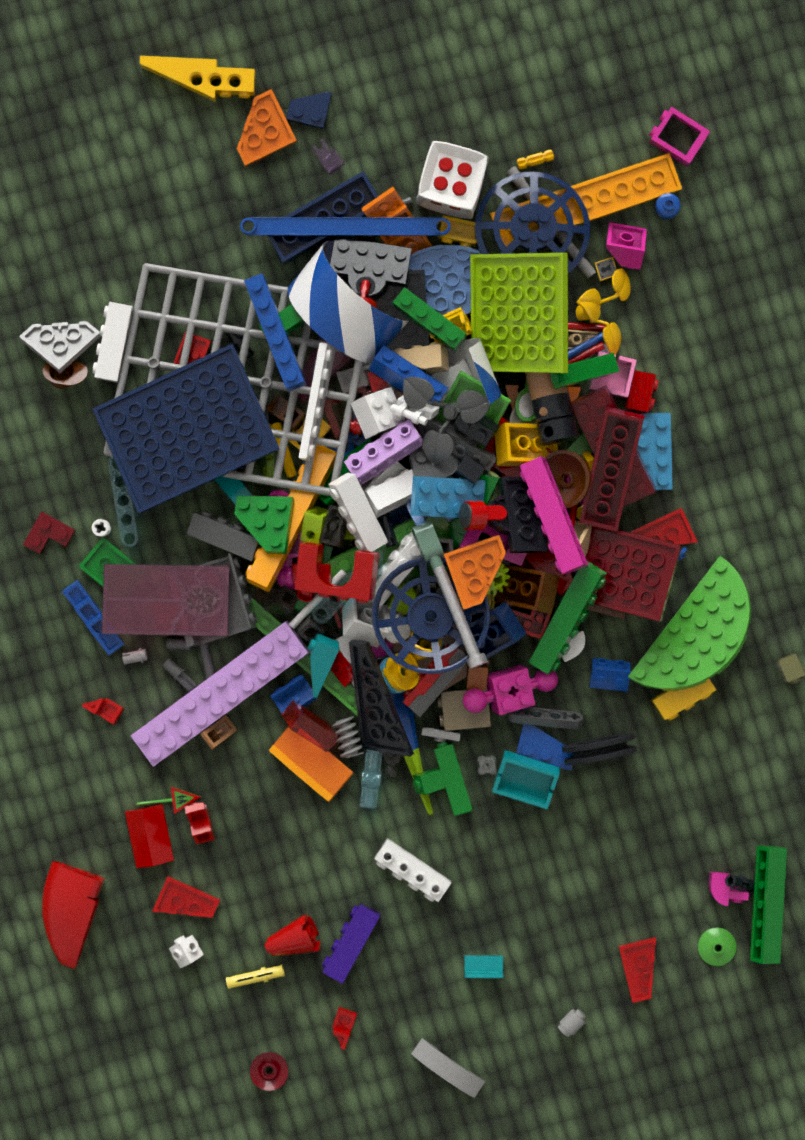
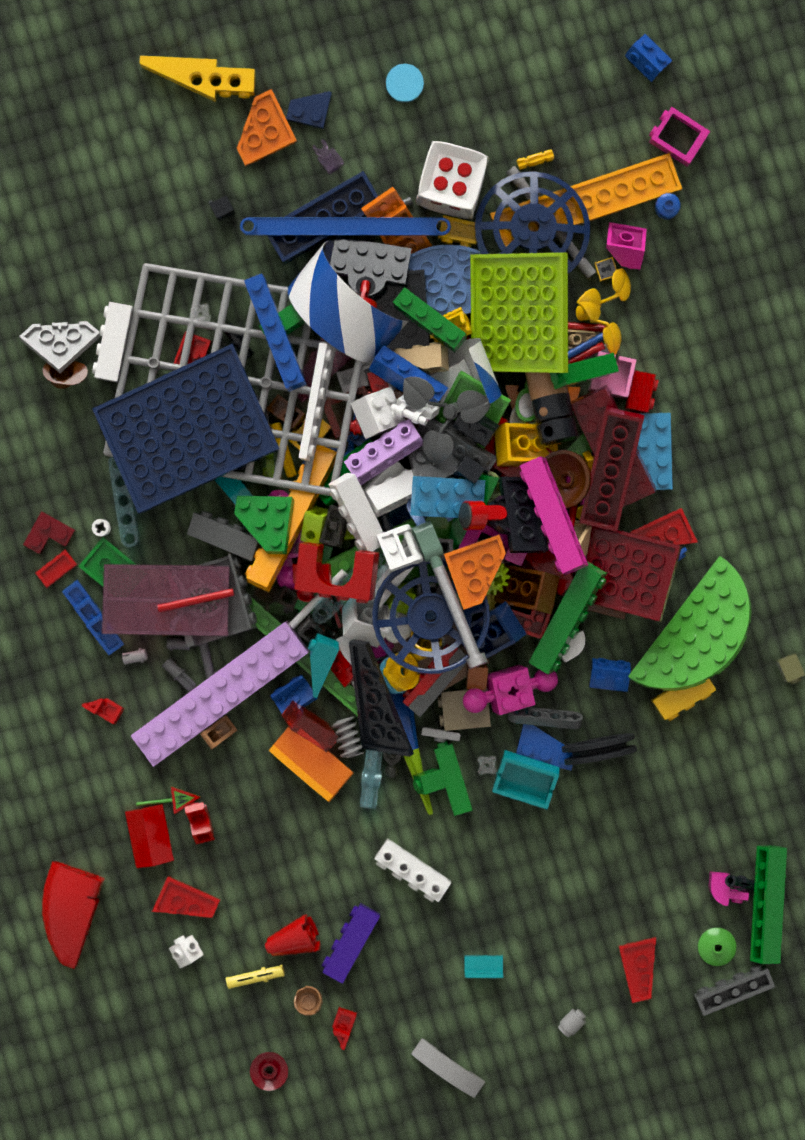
(56, 568): none -> red tile
(195, 600): none -> red piece
(196, 309): none -> clear plate
(222, 208): none -> black panel
(308, 1001): none -> medium nougat hair
(394, 551): none -> white plate
(404, 83): none -> medium azure tile
(648, 57): none -> blue bracket
(734, 990): none -> dark grey brick

